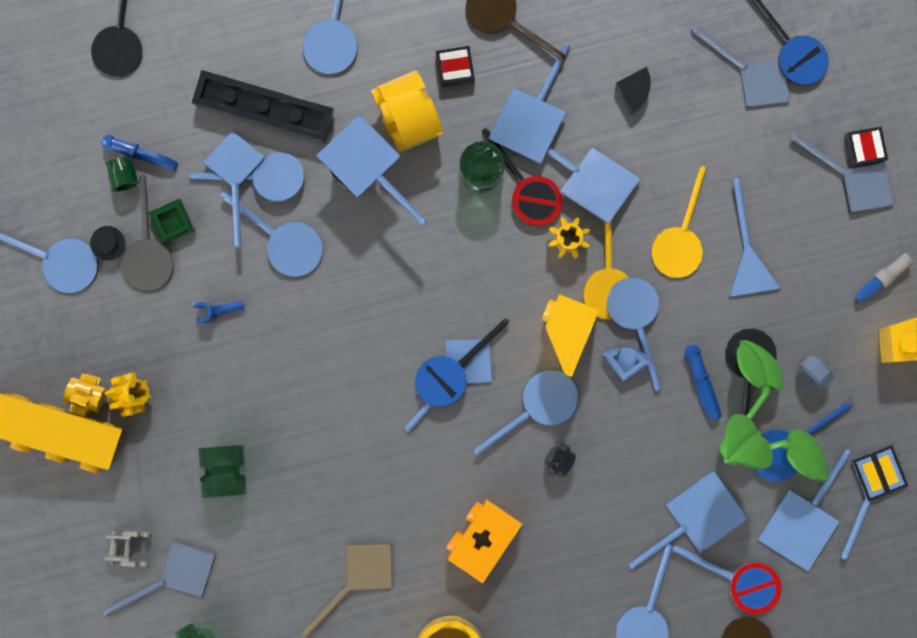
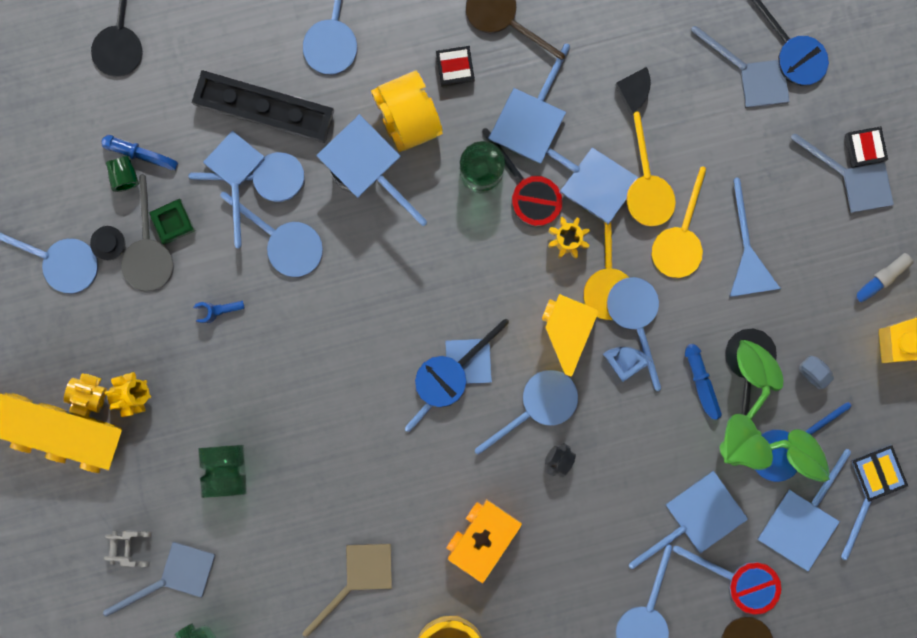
(649, 197): none -> yellow piece

